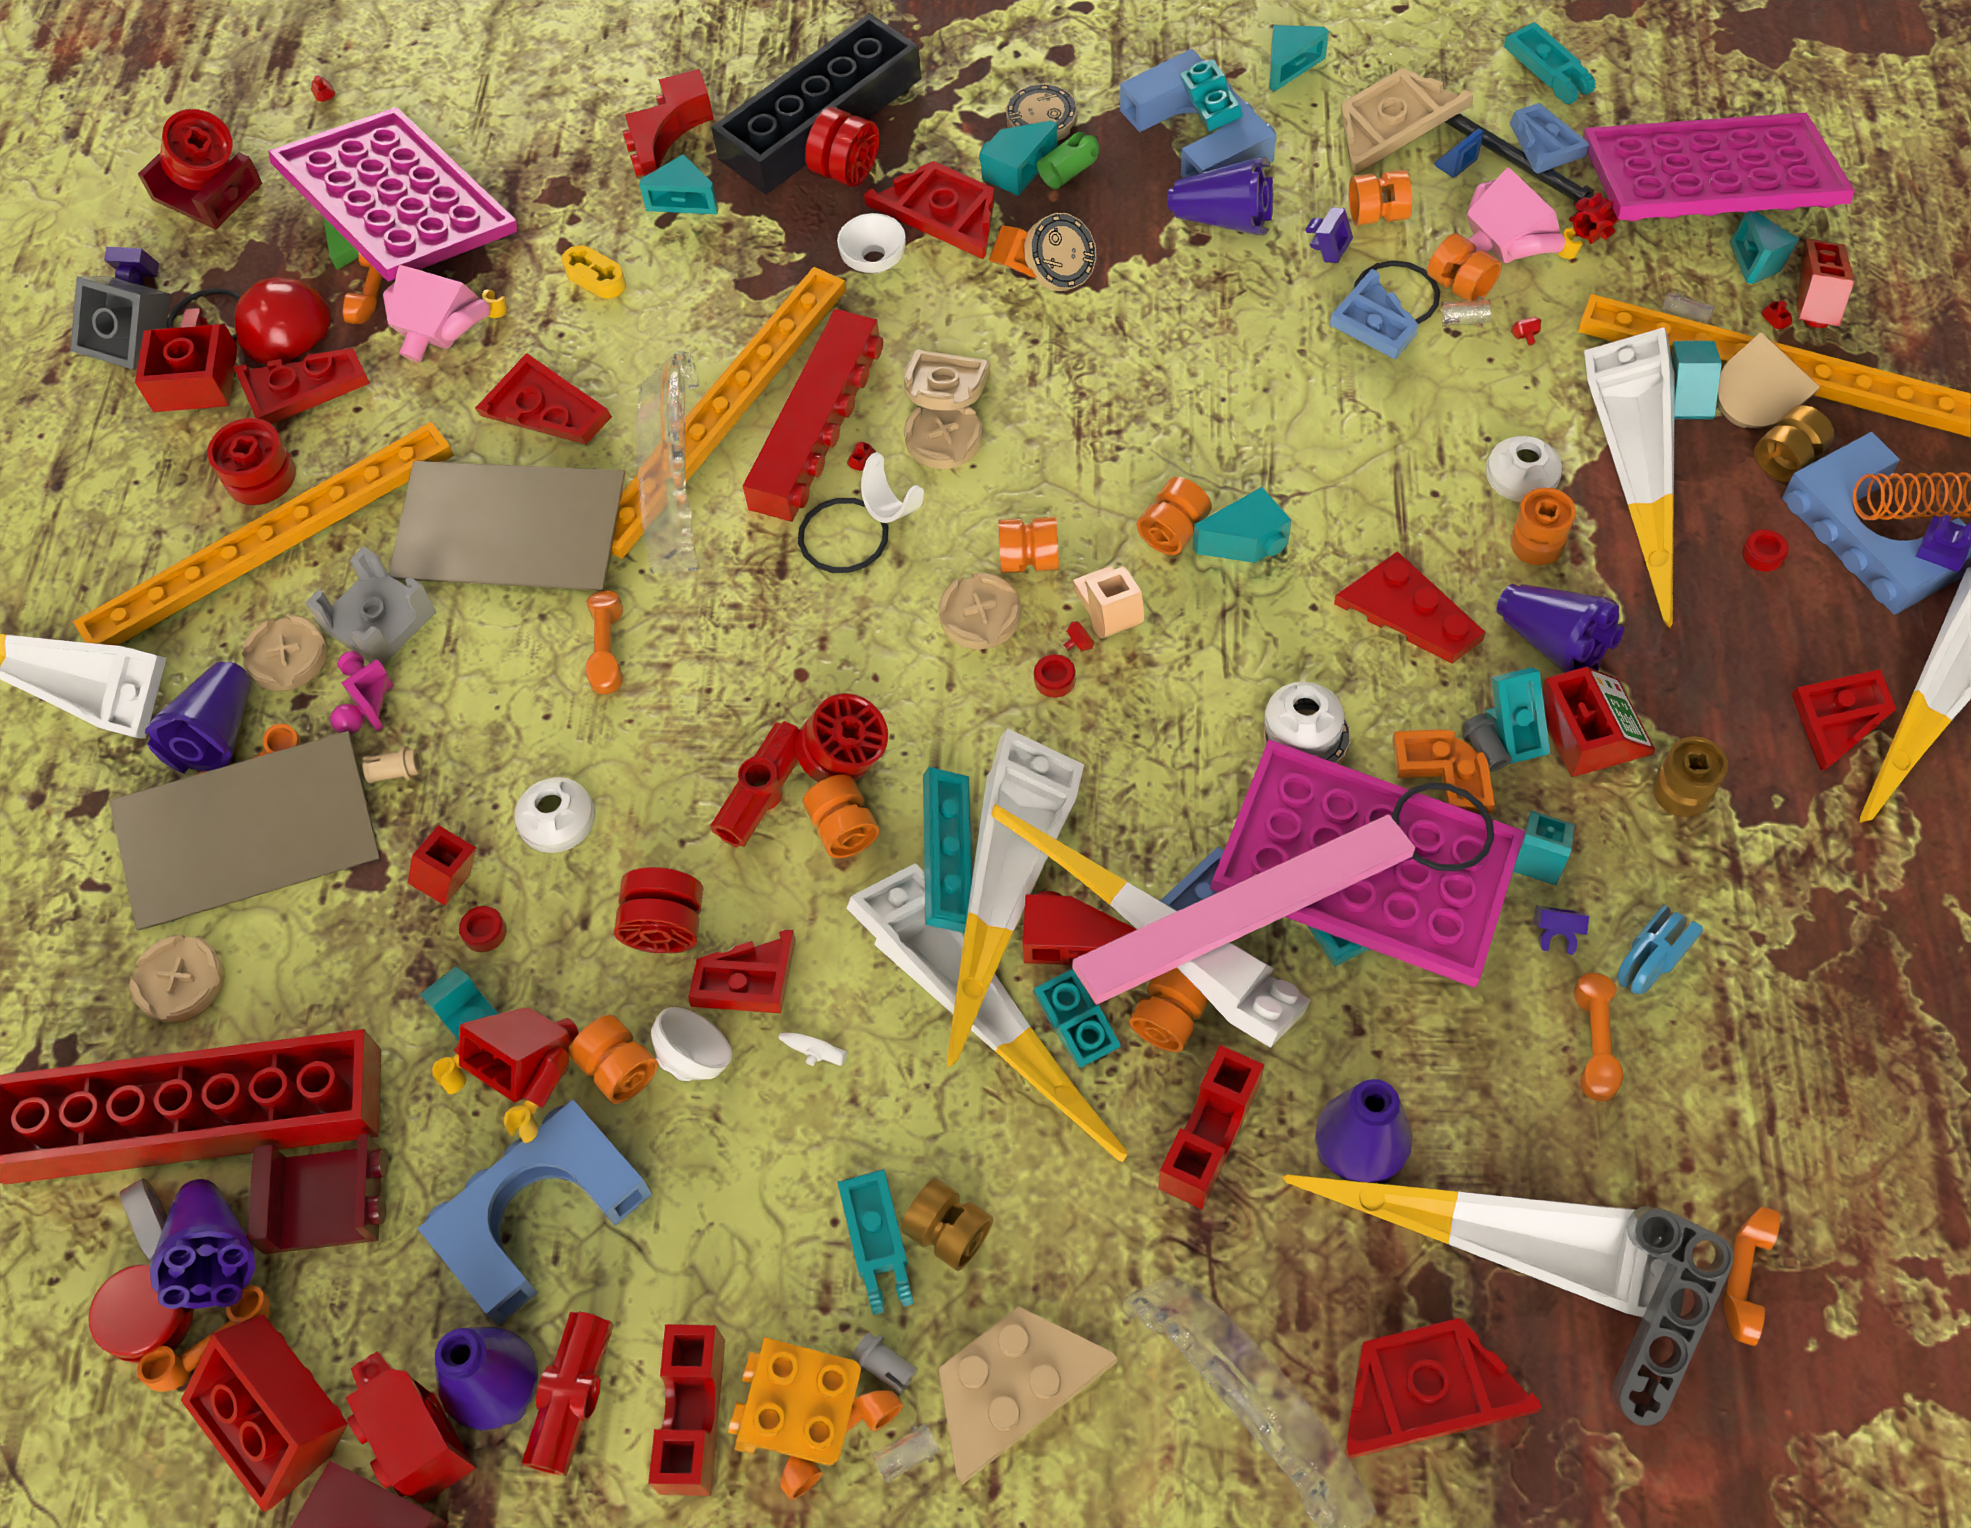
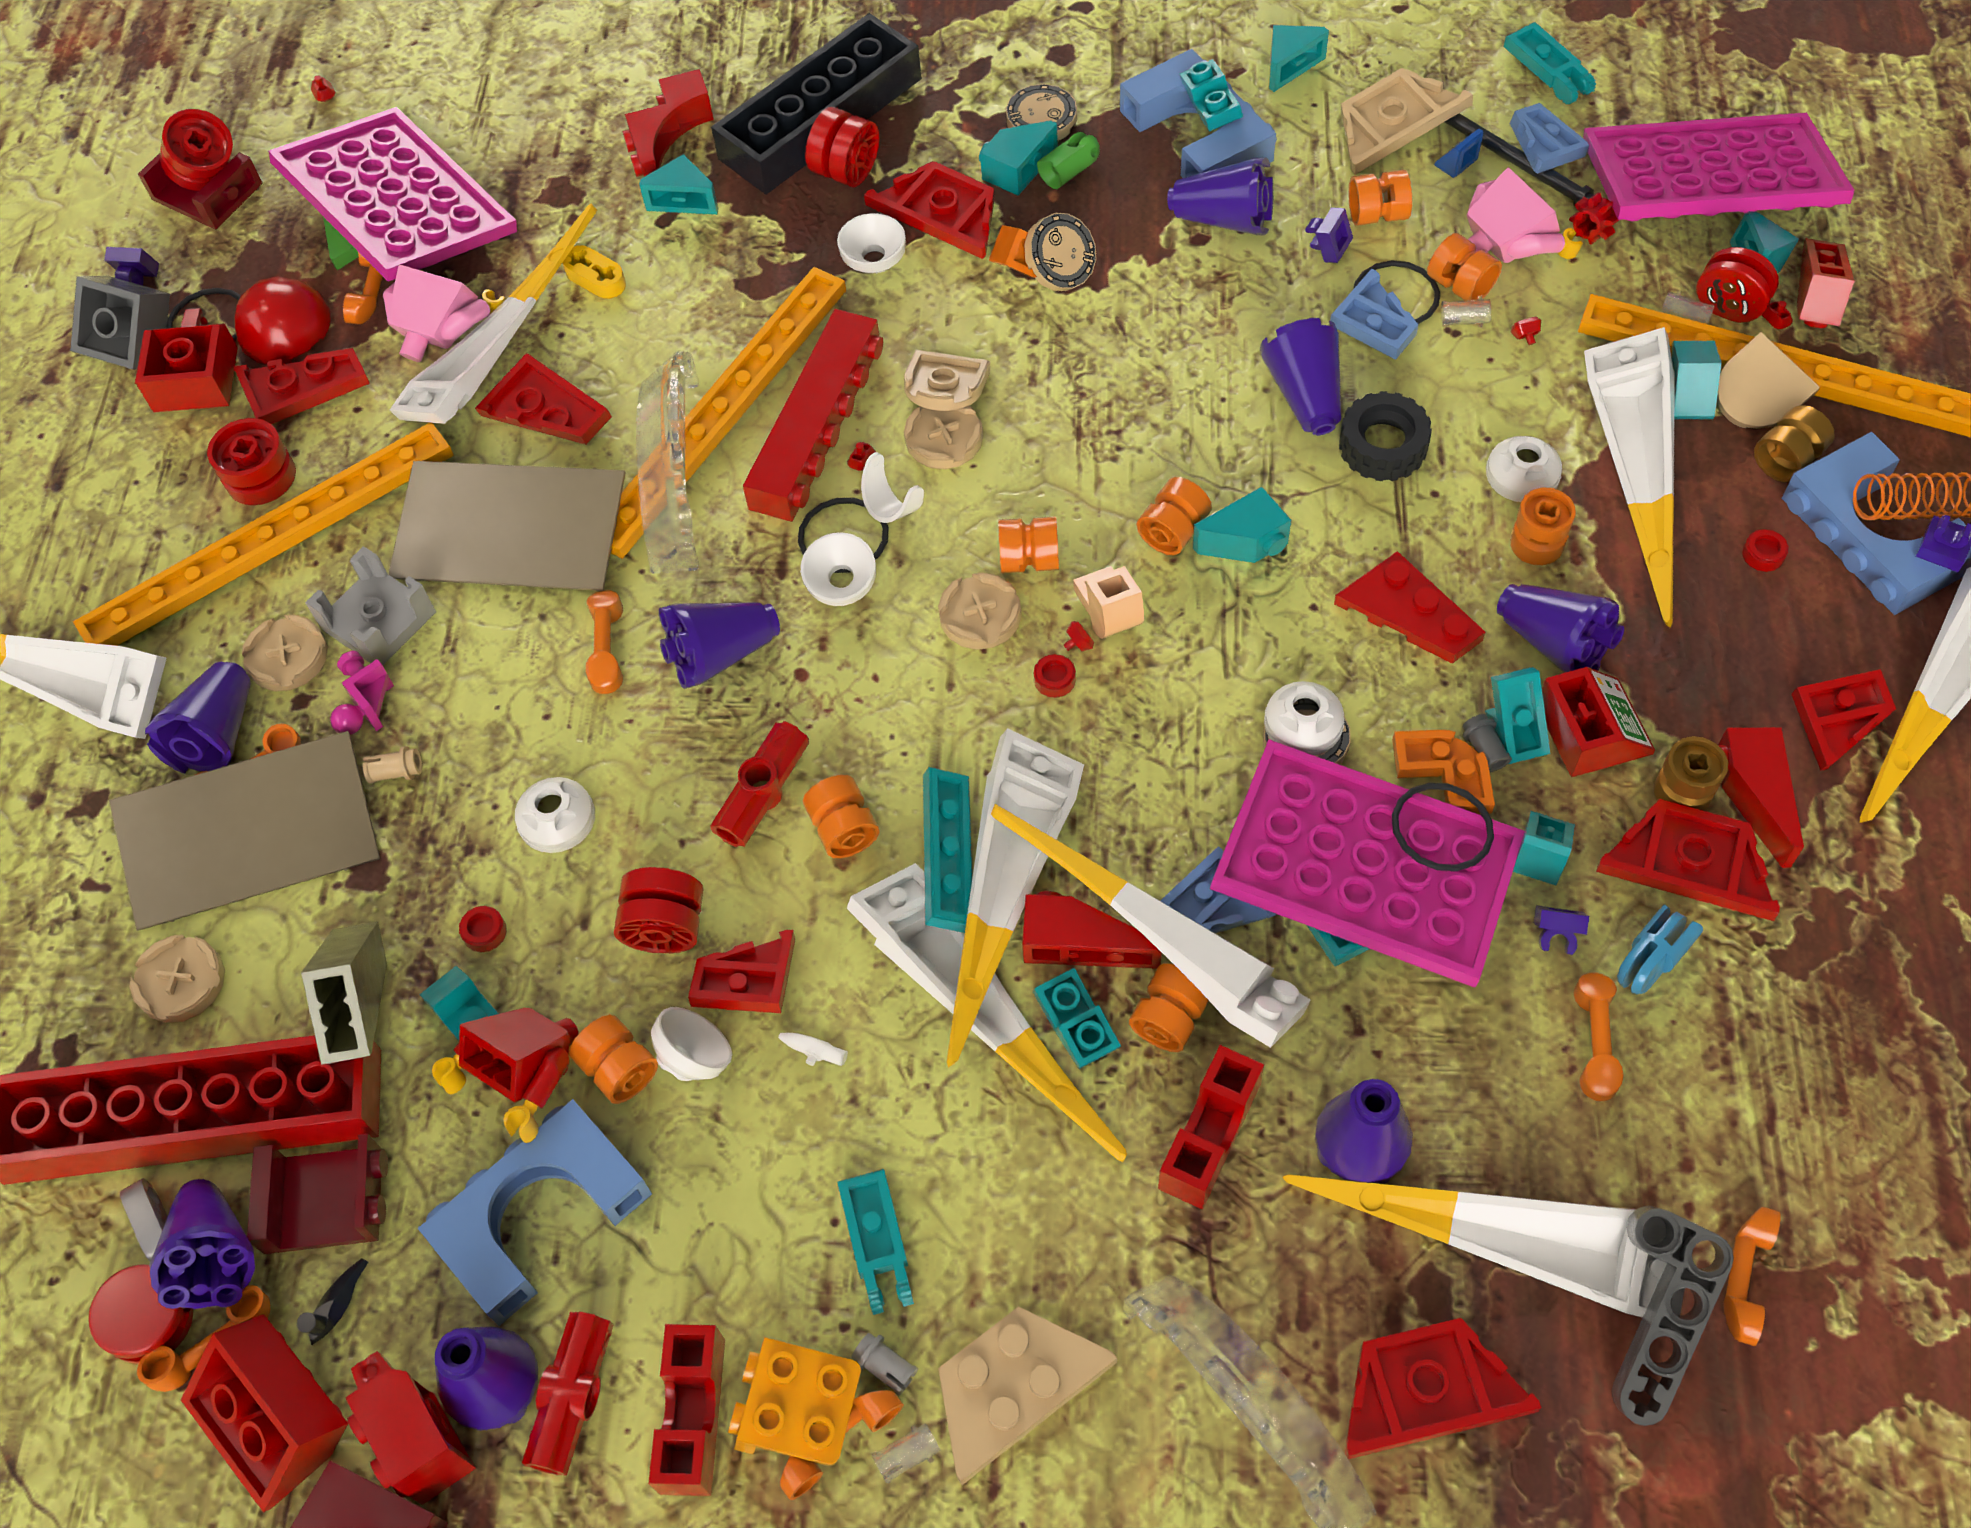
(331, 1305): none -> black bar
(345, 991): none -> olive slope
(441, 865): red brick -> none
(455, 376): none -> white plate
(713, 636): none -> dark purple cone
(835, 553): none -> white piece
(841, 738): red wheel -> none
(931, 1218): pearl gold wheel -> none
(1241, 909): bright pink tile -> none
(1307, 371): none -> dark purple cone
(1389, 410): none -> black tyre
(1695, 858): none -> red wing
(1738, 284): none -> red head
(1763, 788): none -> red slope

